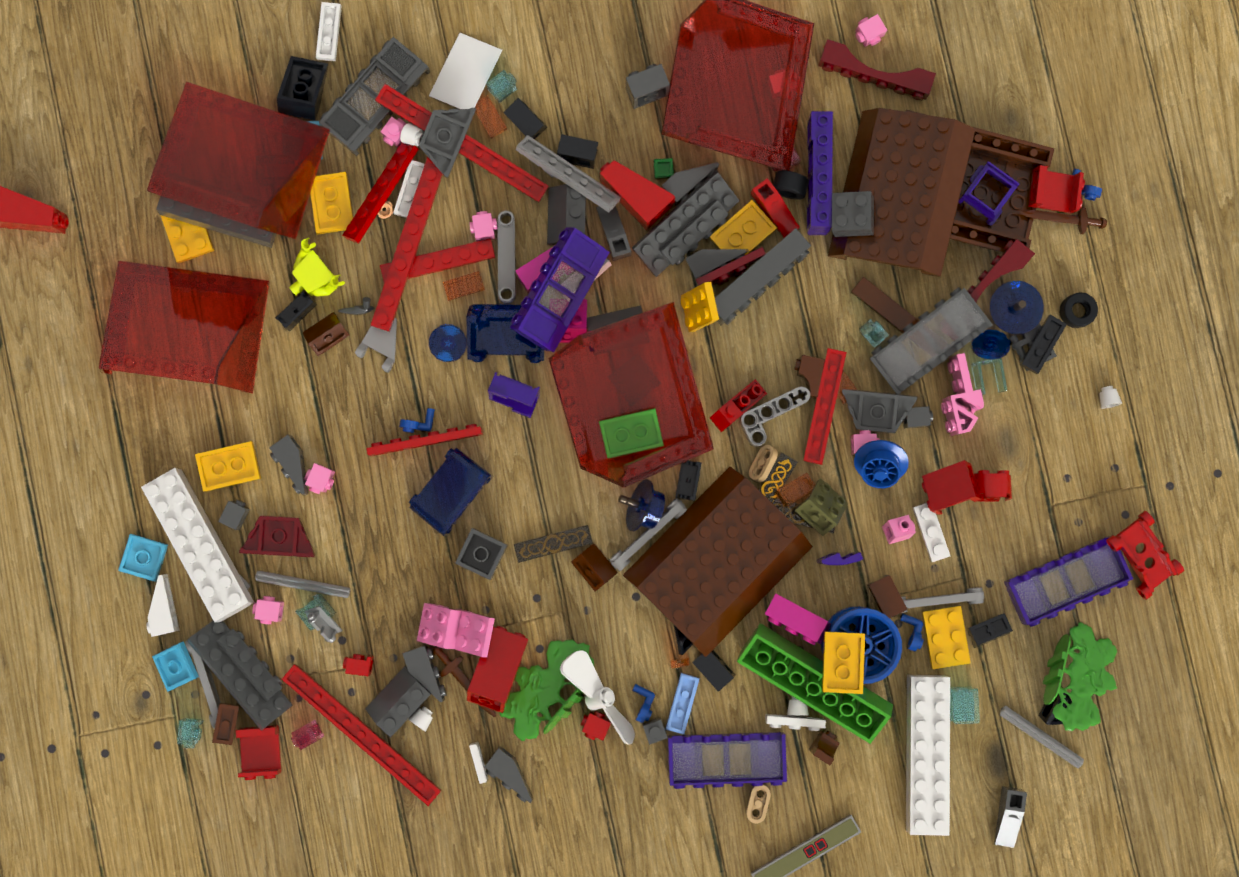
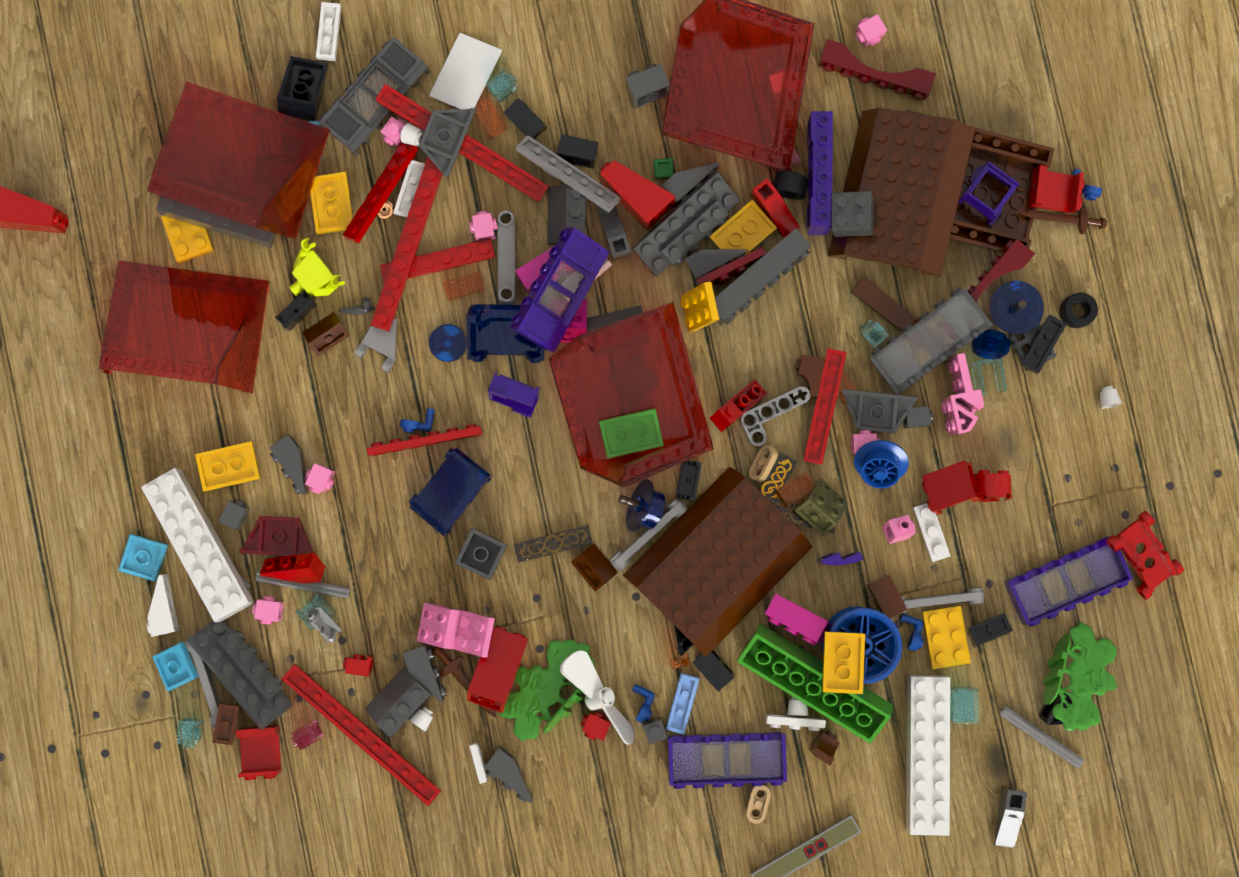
(294, 568): none -> red slope

